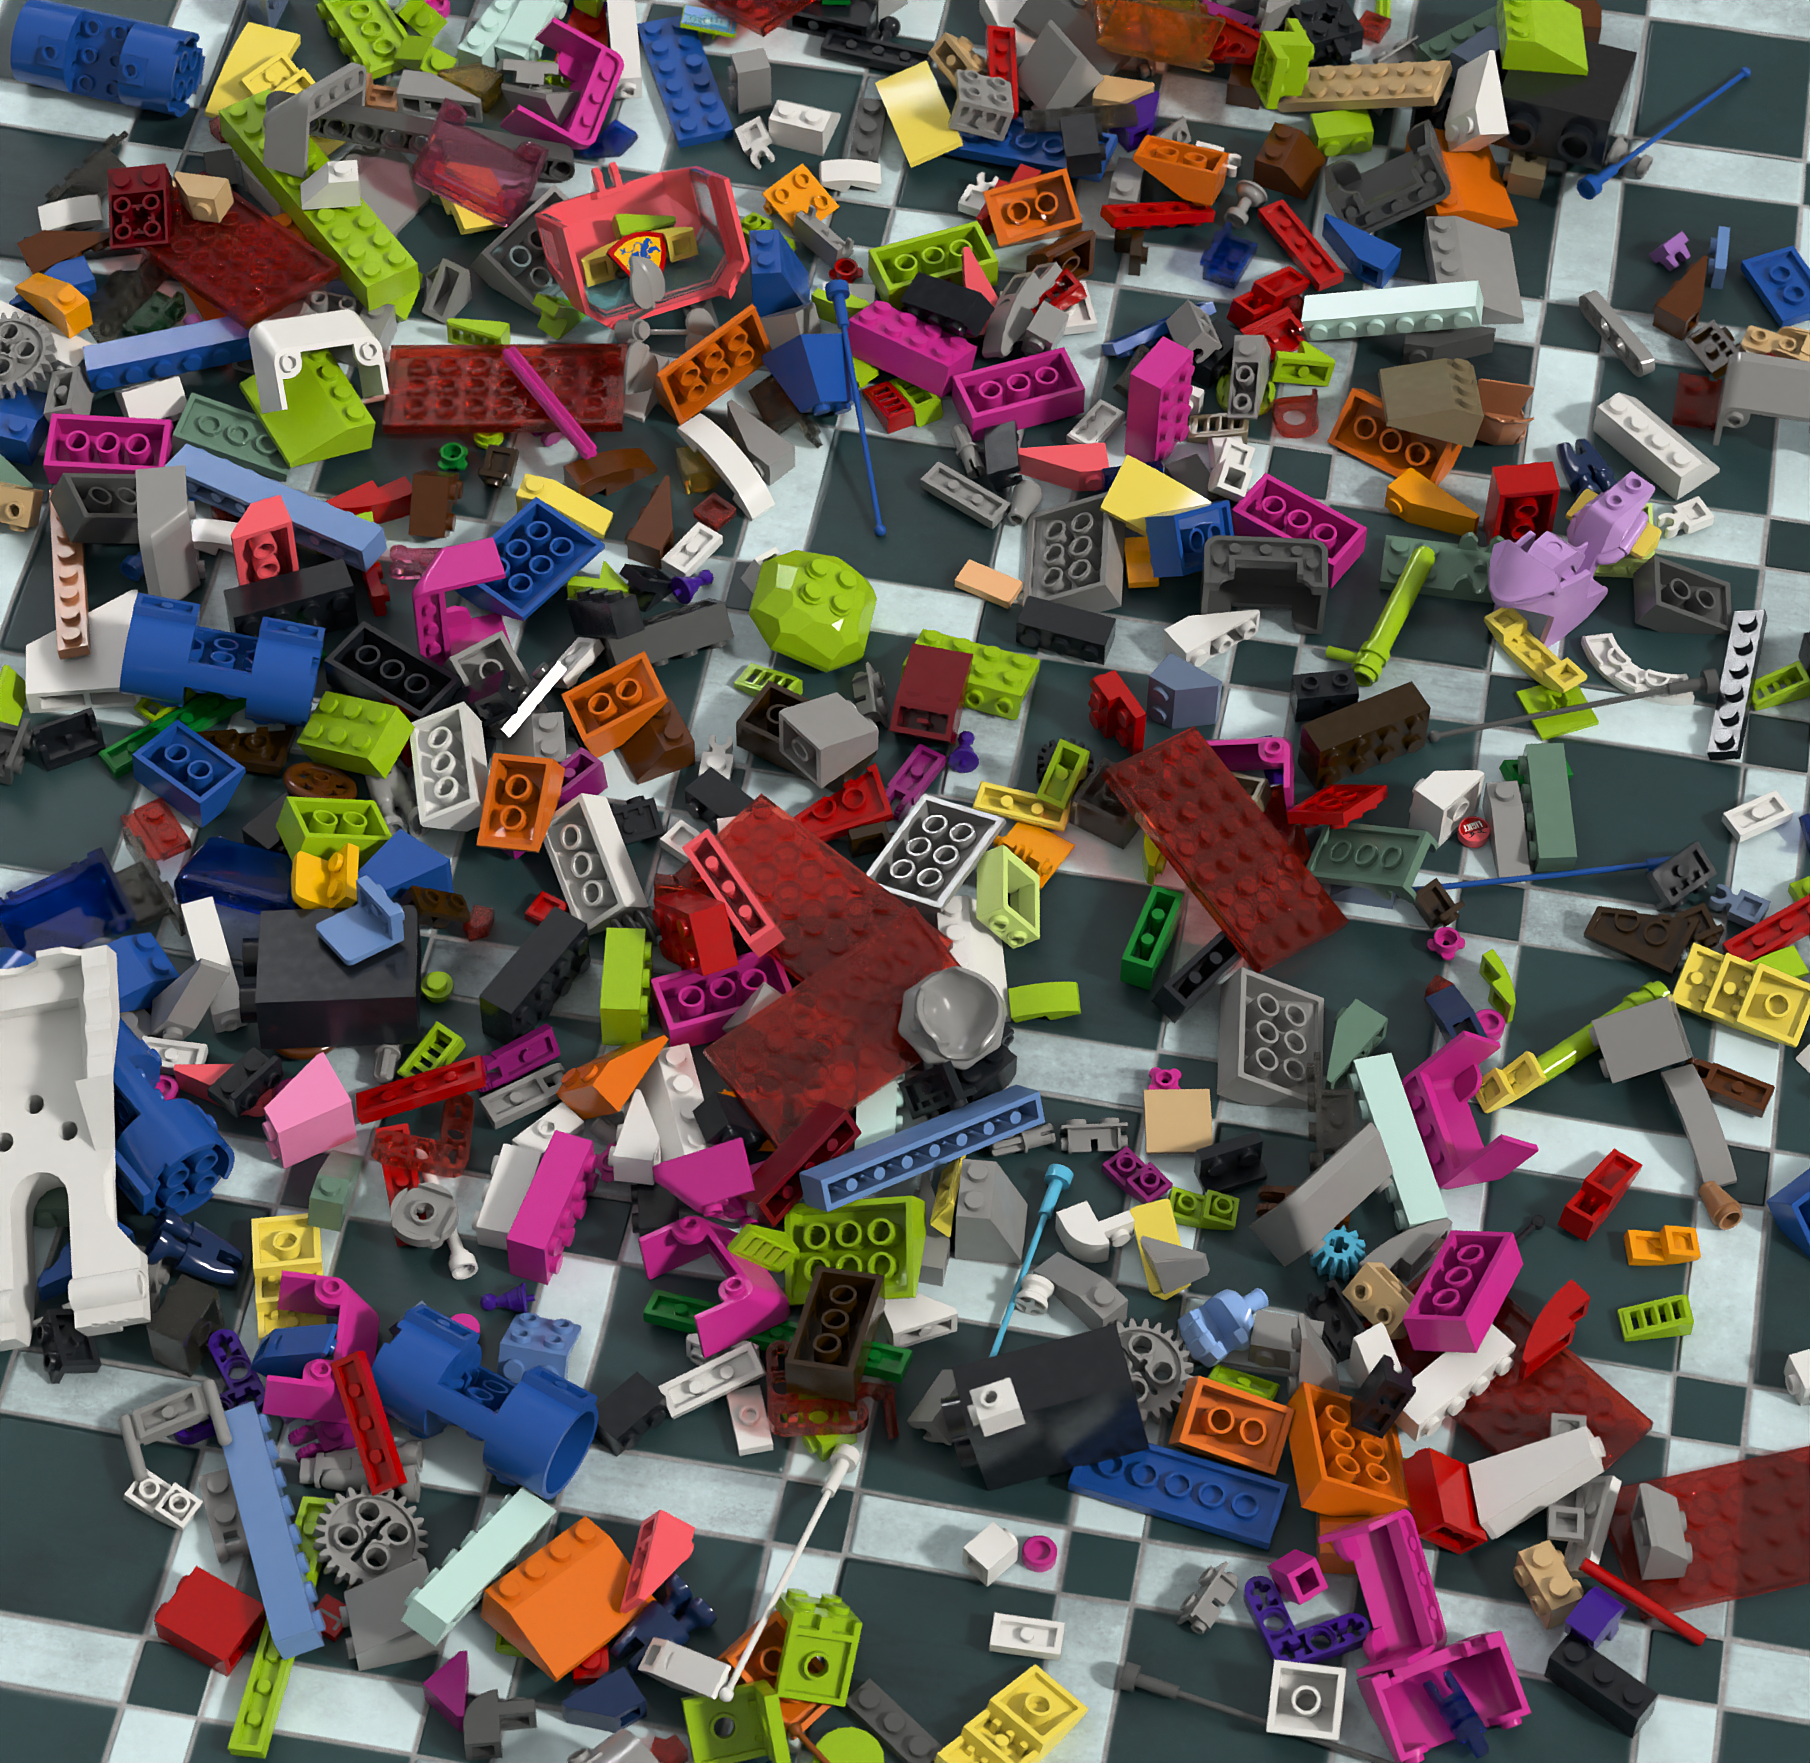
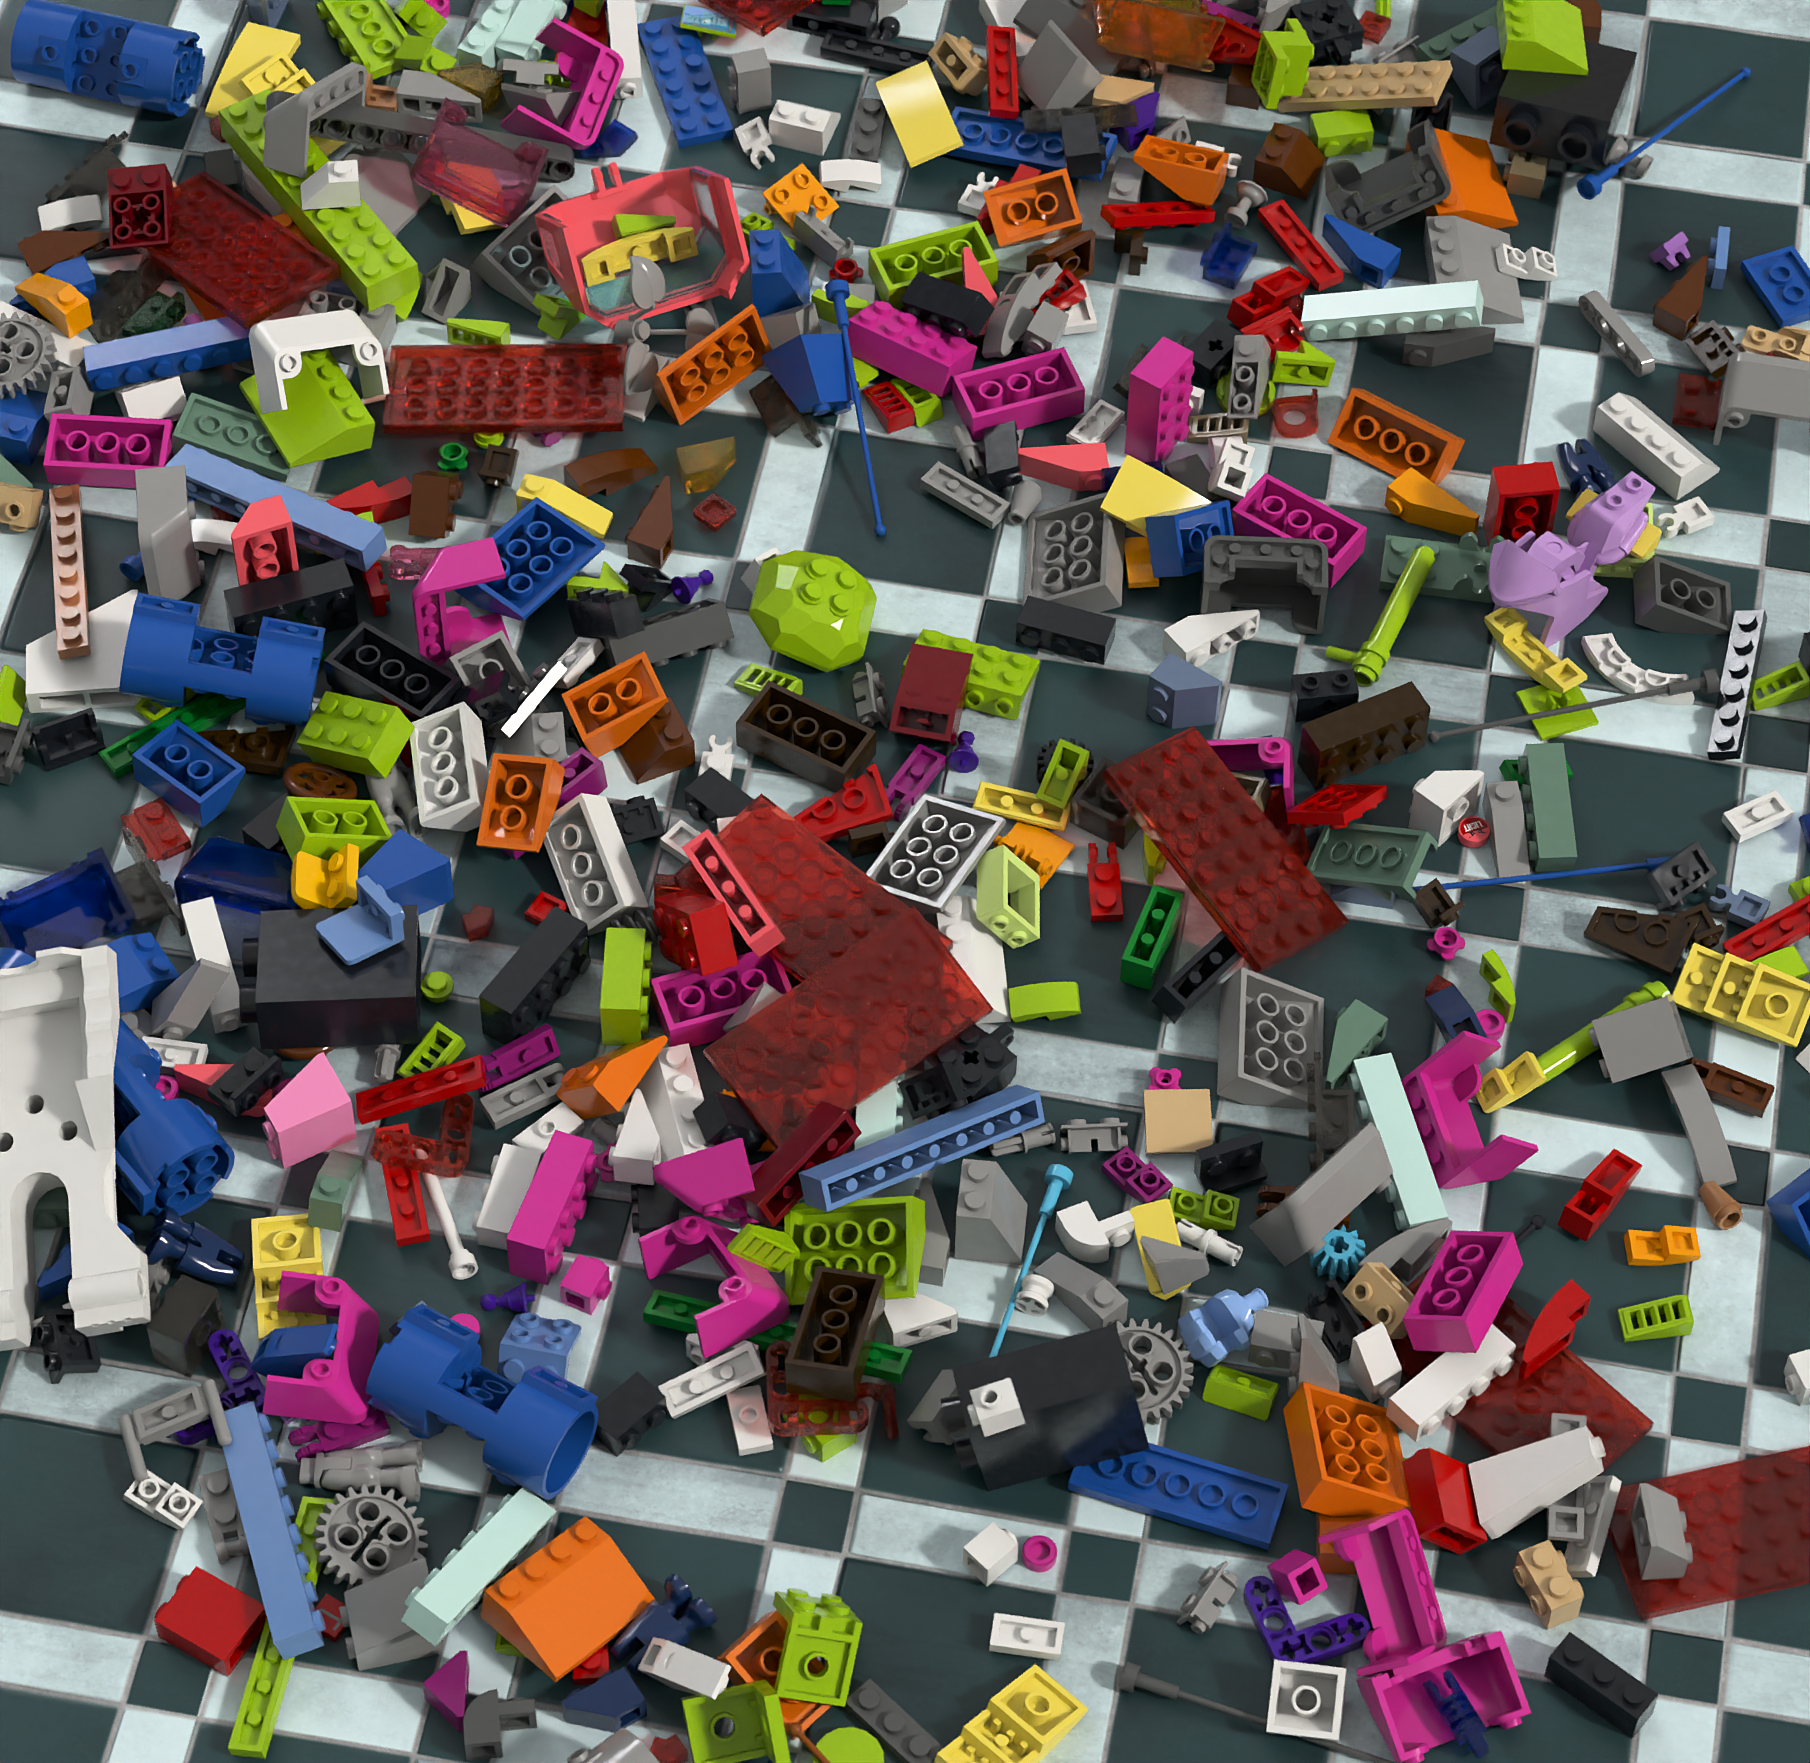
(97, 507): dark grey brick -> none
(204, 196): tan slope -> none
(368, 1423): red plate -> none
(427, 1232): light grey plate -> none
(436, 907): dark brown bracket -> none
(549, 403): dark pink axle -> none
(585, 1284): none -> dark pink brick
(642, 244): shield -> none
(660, 1549): coral slope -> none
(692, 551): white plate -> none
(730, 463): white slope -> none
(762, 446): light grey slope -> none
(826, 737): light grey slope -> none
(844, 1460): white piece -> none
(947, 1197): light yellow slope -> none
(953, 1017): light grey piece -> none
(982, 105): light grey bracket -> none
(988, 584): light nougat tile -> none
(1104, 885): none -> red hinge
(1117, 712): red plate -> none
(1146, 335): blue plate -> none
(1193, 330): light grey hinge -> none
(1209, 1242): none -> white pin
(1231, 1425): orange slope -> none
(1381, 1398): black hinge -> none
(1433, 399): dark tan slope -> none
(1476, 106): white slope -> none
(1502, 411): nougat piece -> none
(1531, 265): none -> white slope
(1595, 1617): dark purple brick -> none
(1642, 1602): red bar -> none

